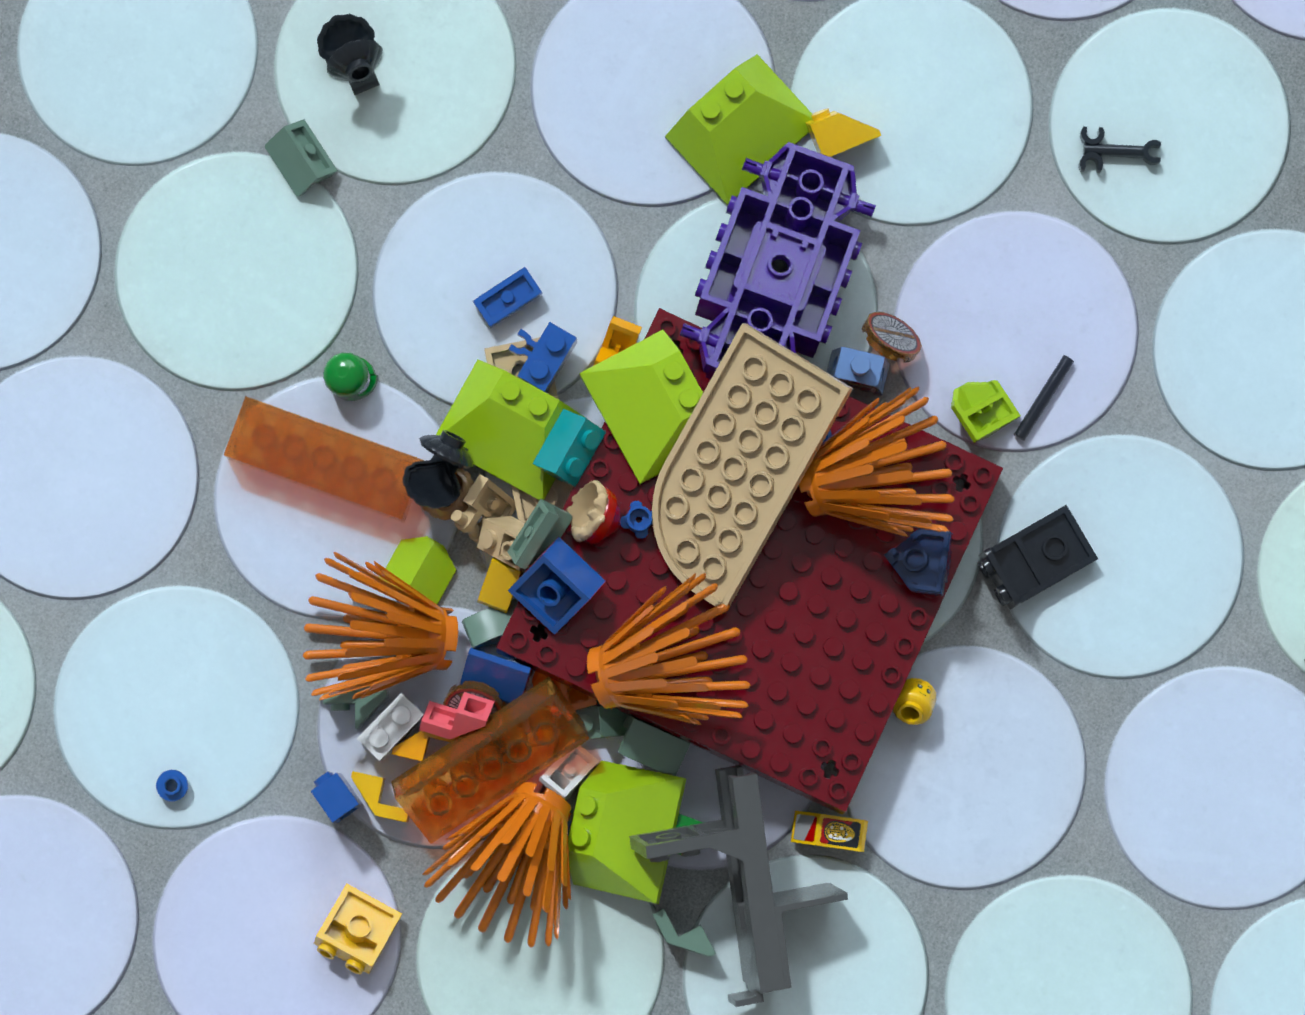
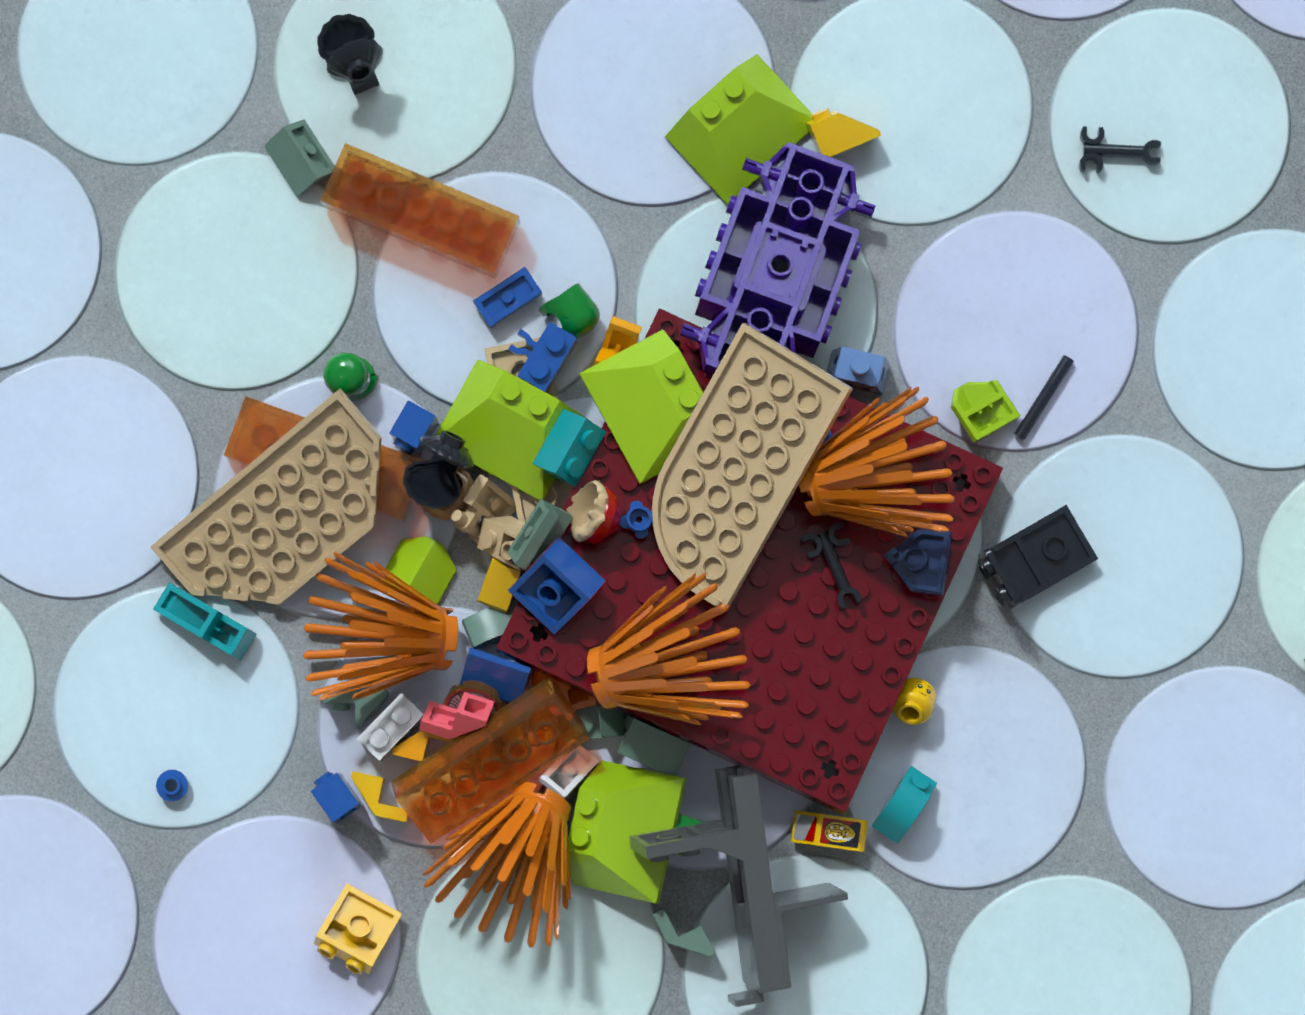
(204, 621): none -> teal slope
(282, 511): none -> tan plate
(412, 425): none -> blue brick
(420, 211): none -> clear orange brick
(574, 311): none -> green helmet
(827, 542): none -> black bar
(891, 337): tile -> none
(904, 804): none -> teal brick

